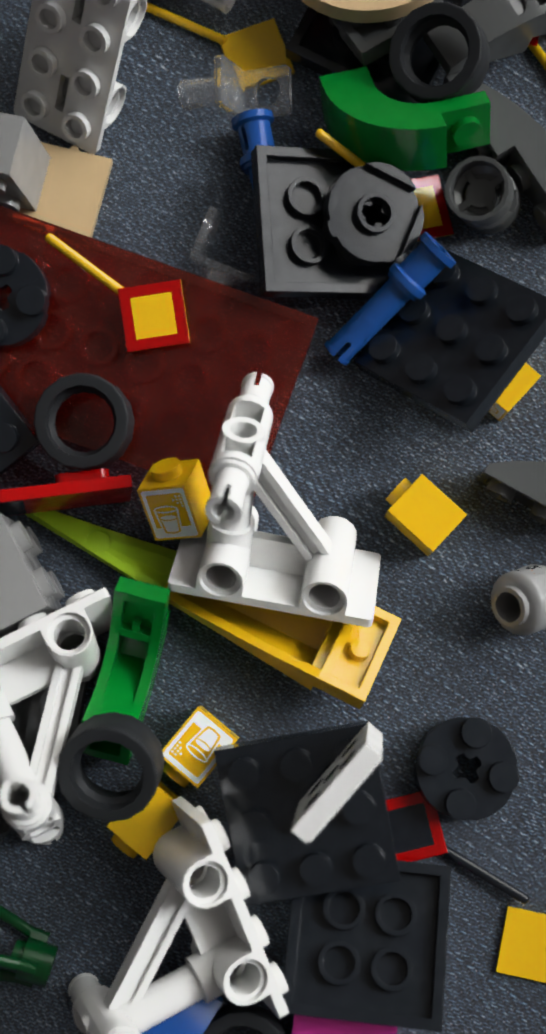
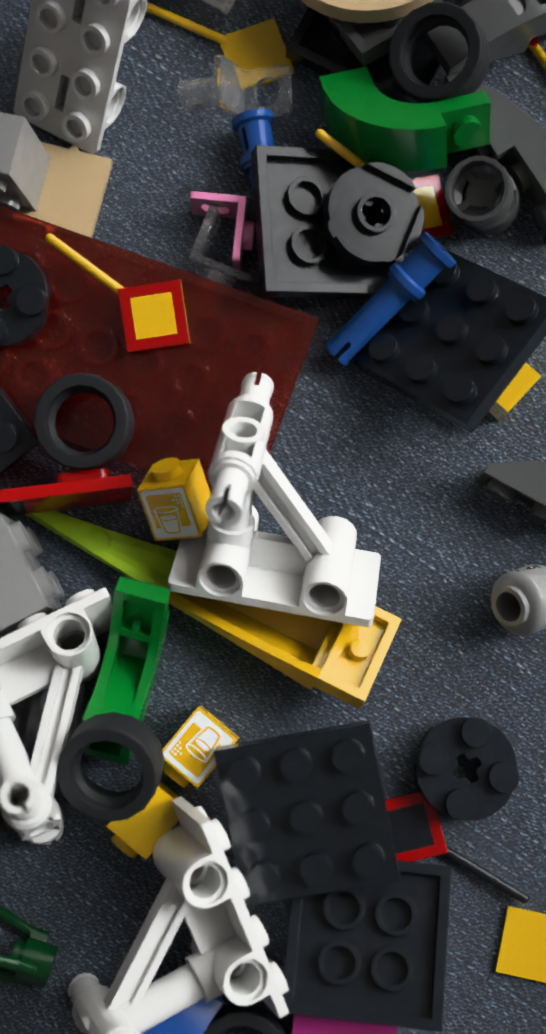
(234, 208): none -> bright pink bracket
(338, 783): white tile -> none
(423, 513): yellow brick -> none

